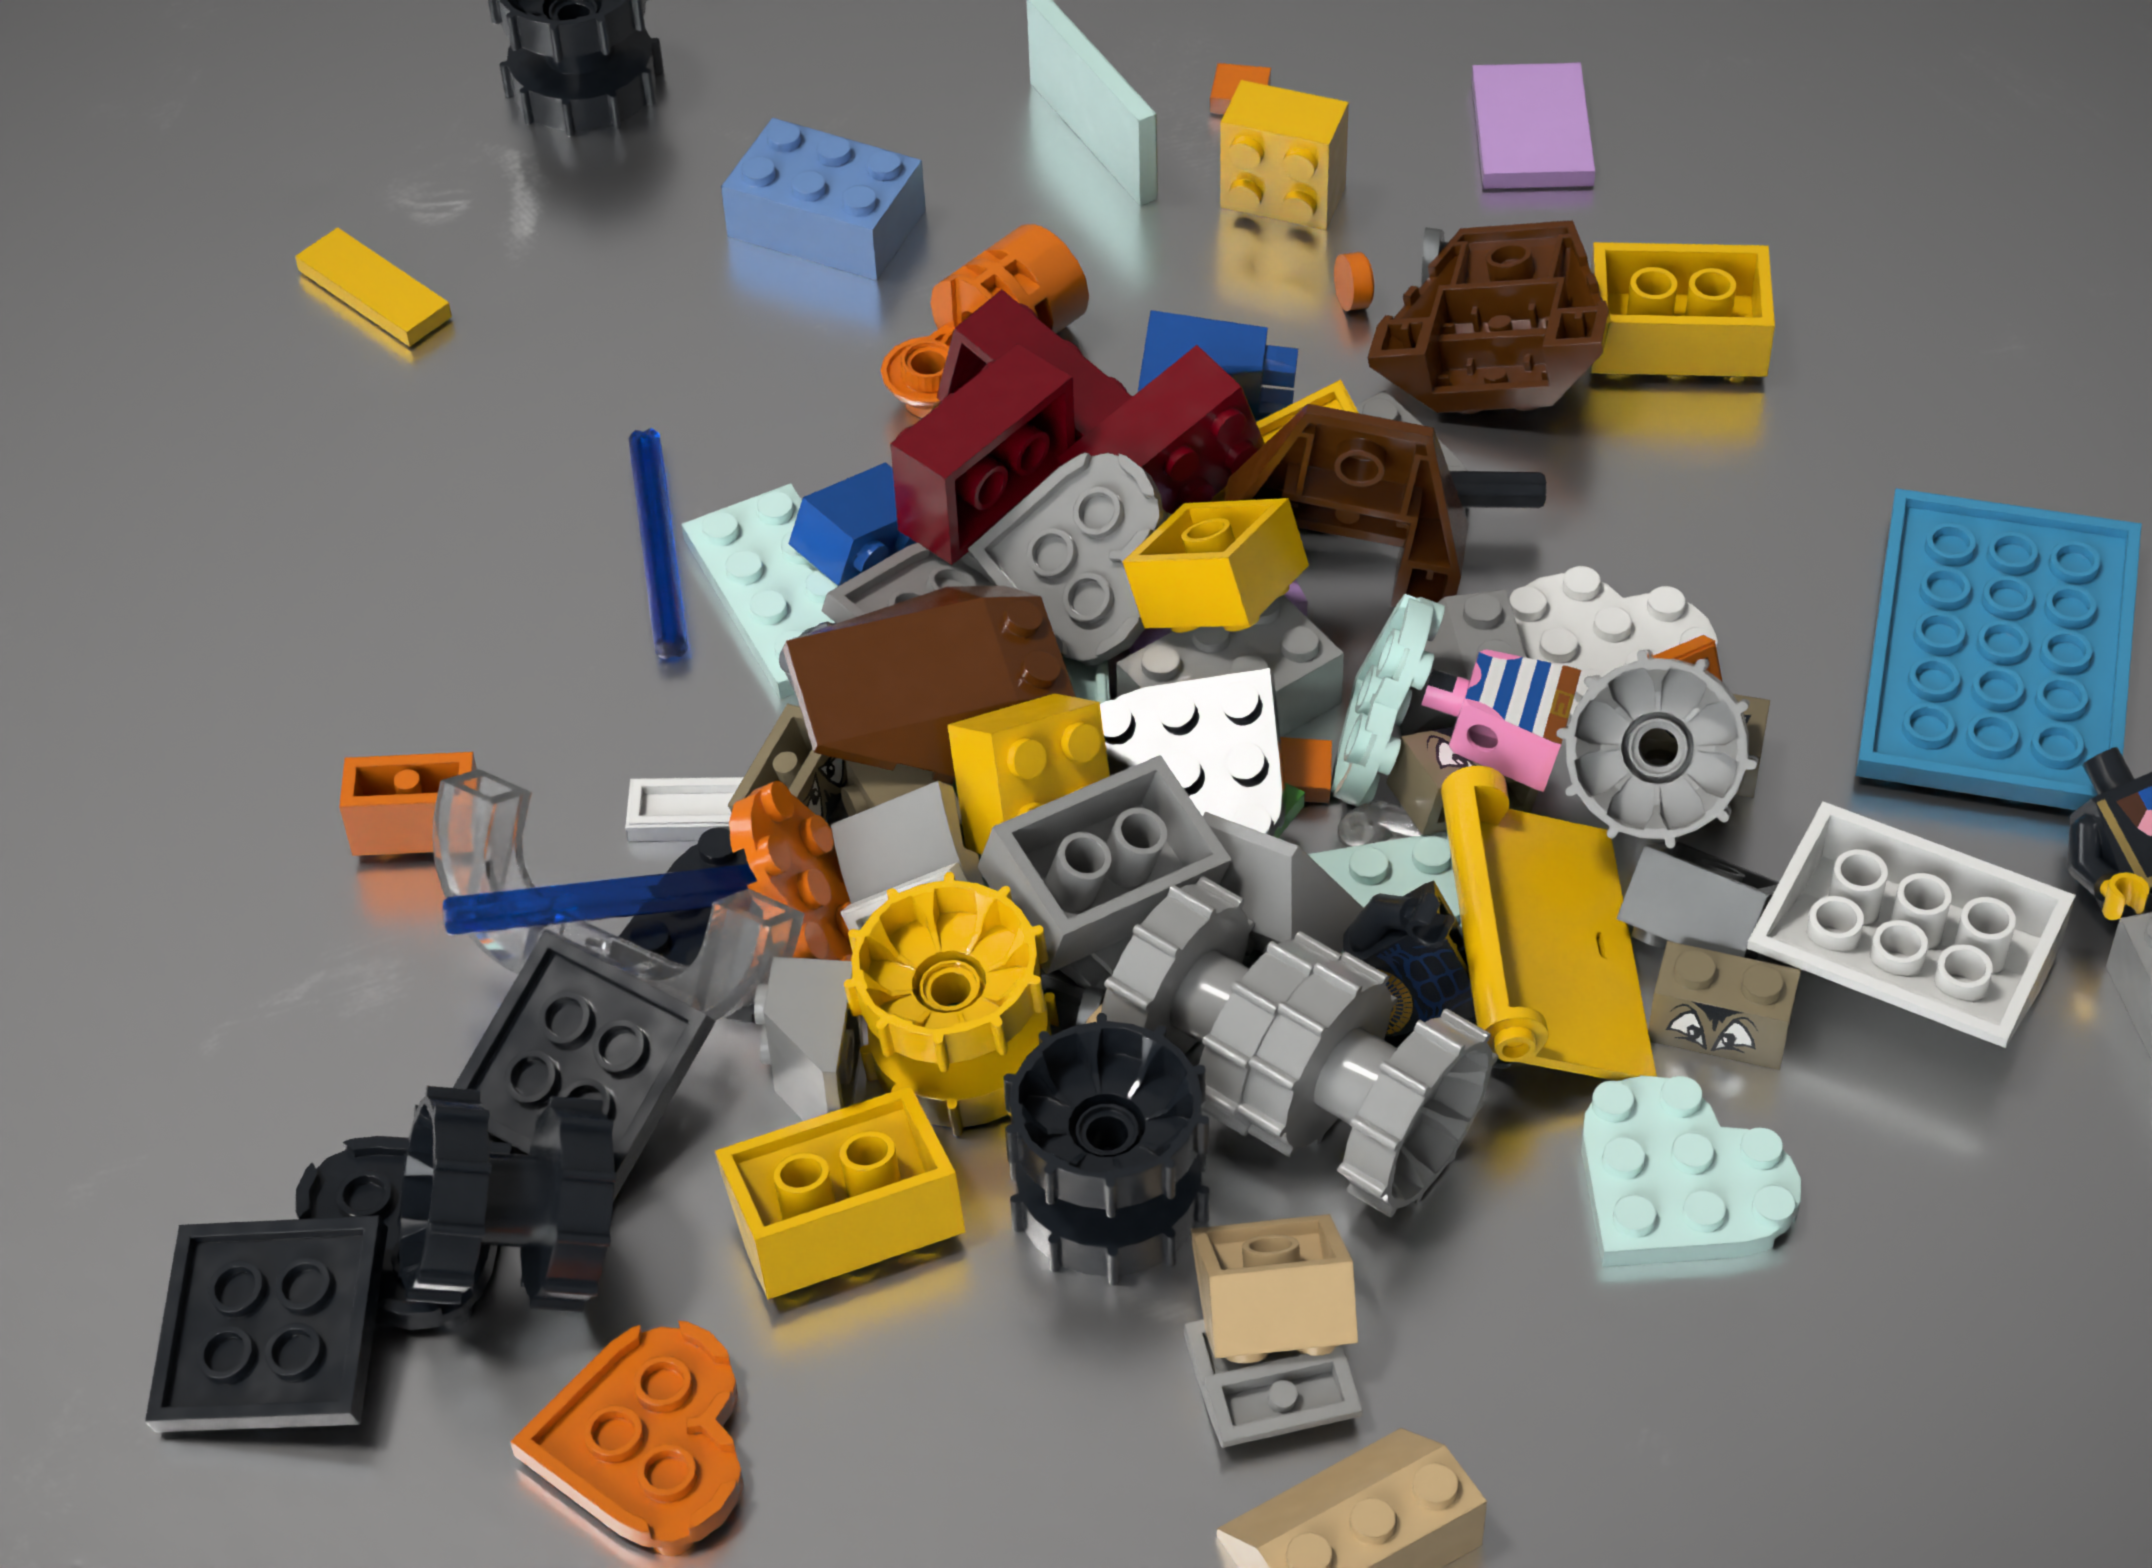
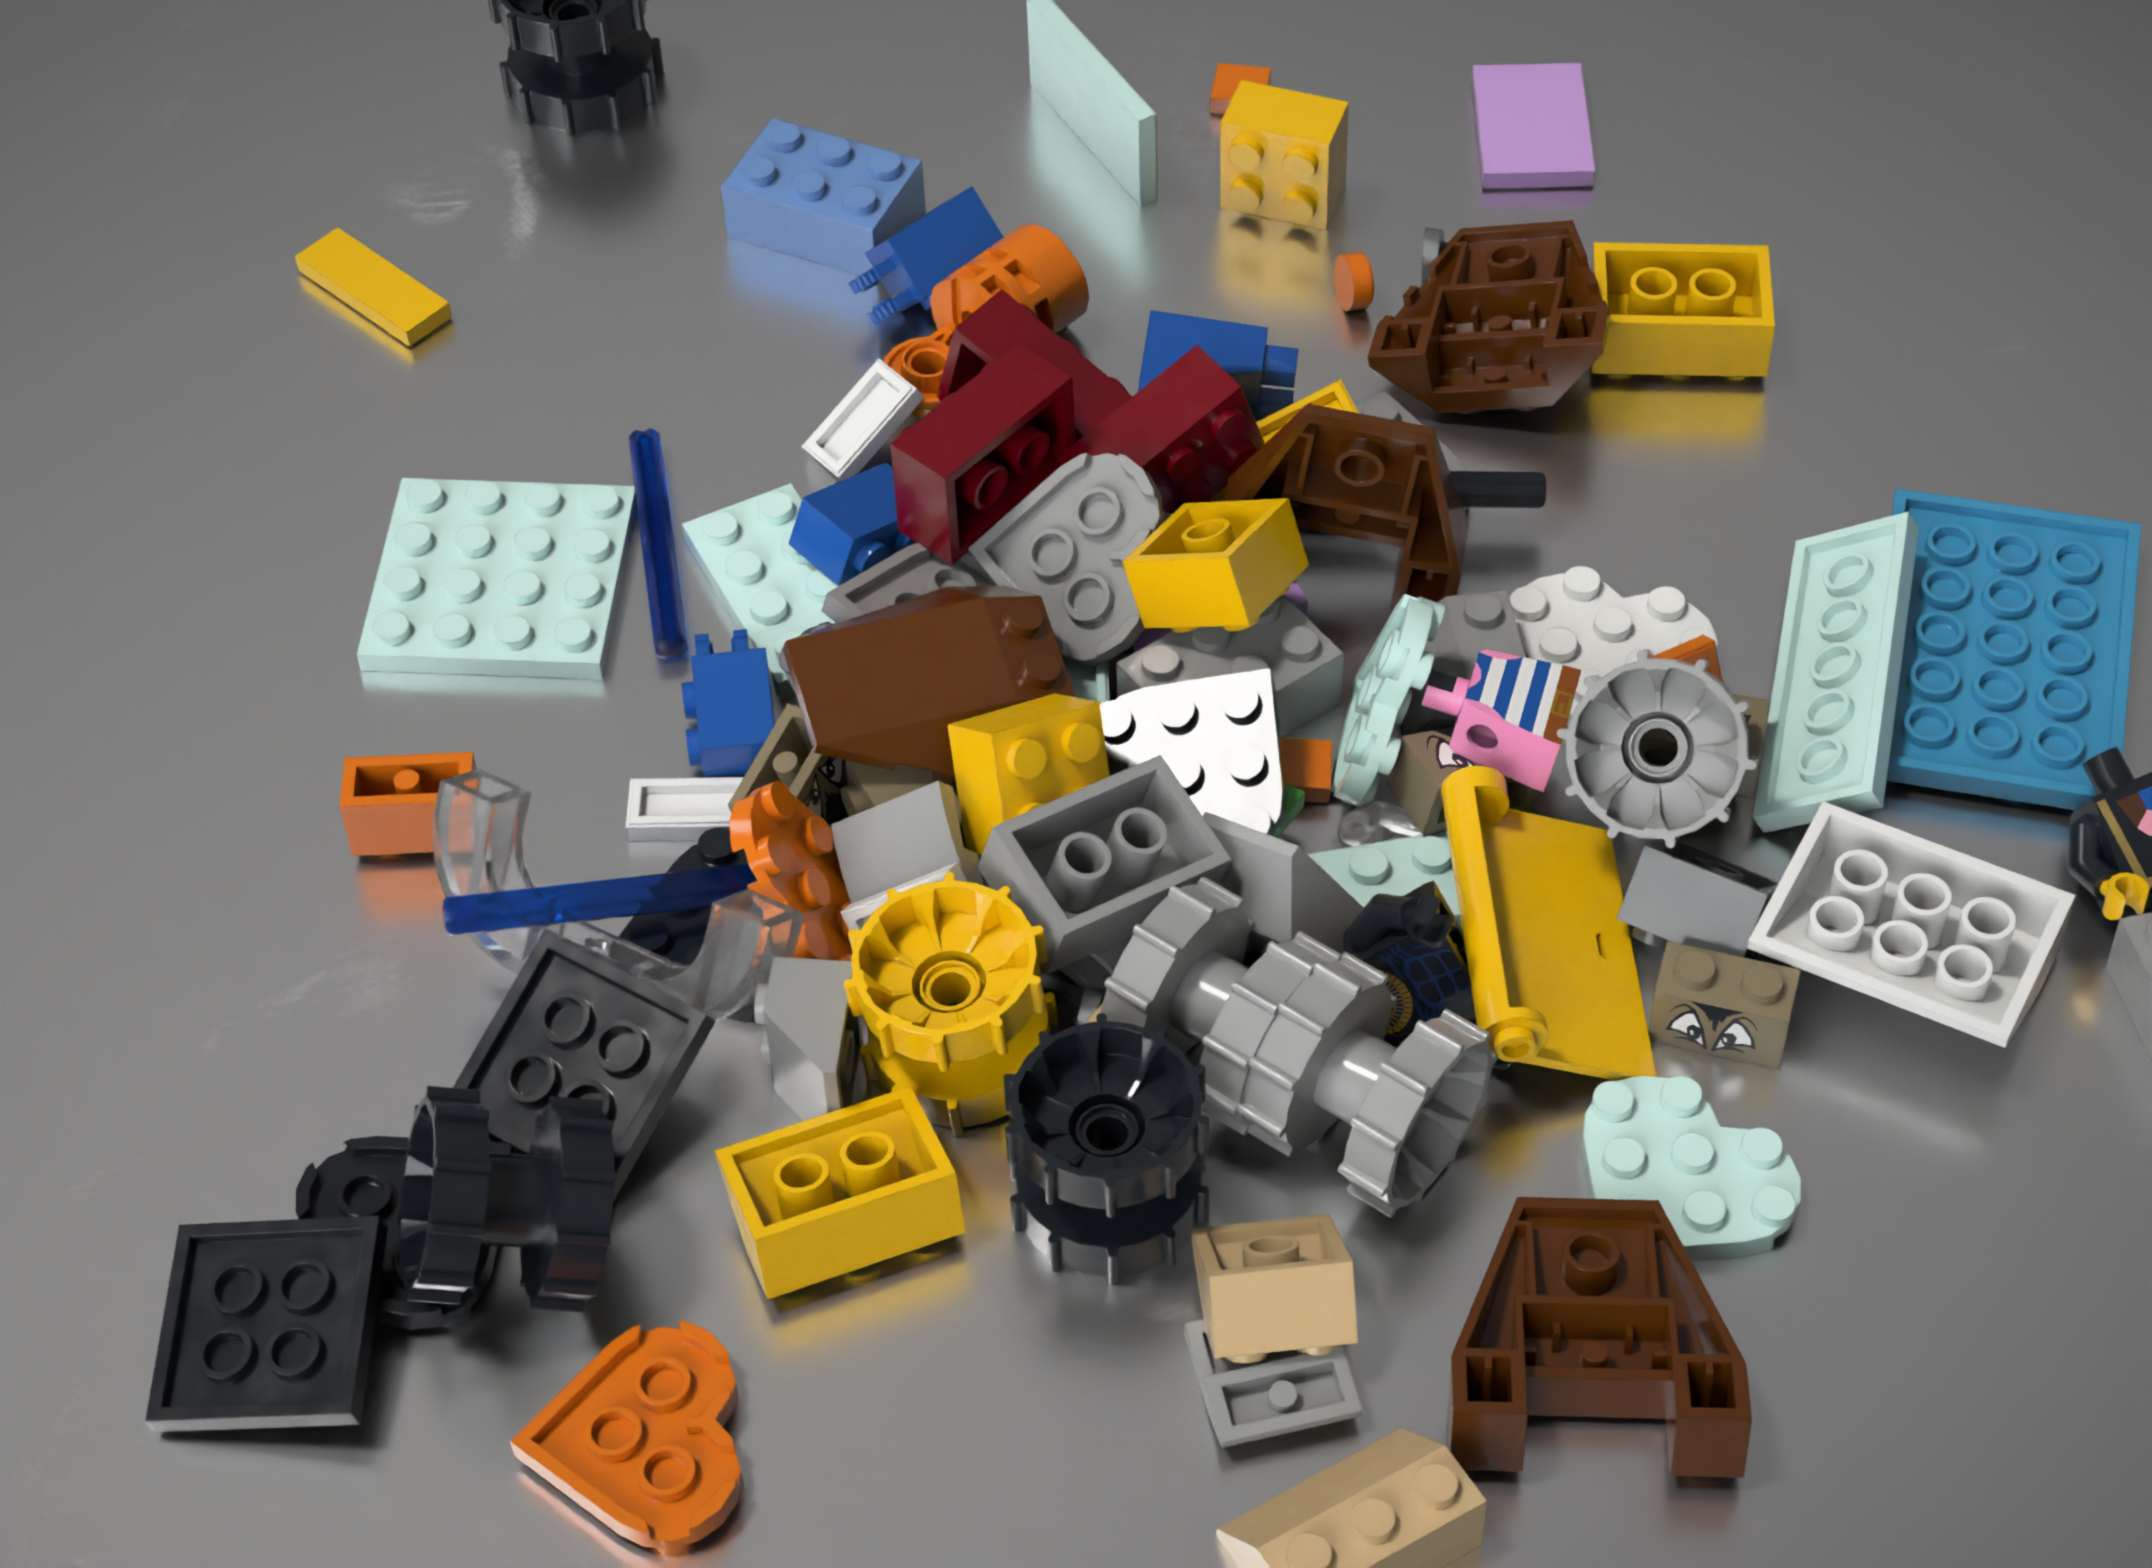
(499, 579): none -> light aqua plate
(730, 704): none -> blue hinge
(863, 421): none -> white tile
(927, 253): none -> blue hinge
(1596, 1318): none -> reddish brown wedge
(1837, 672): none -> light aqua plate

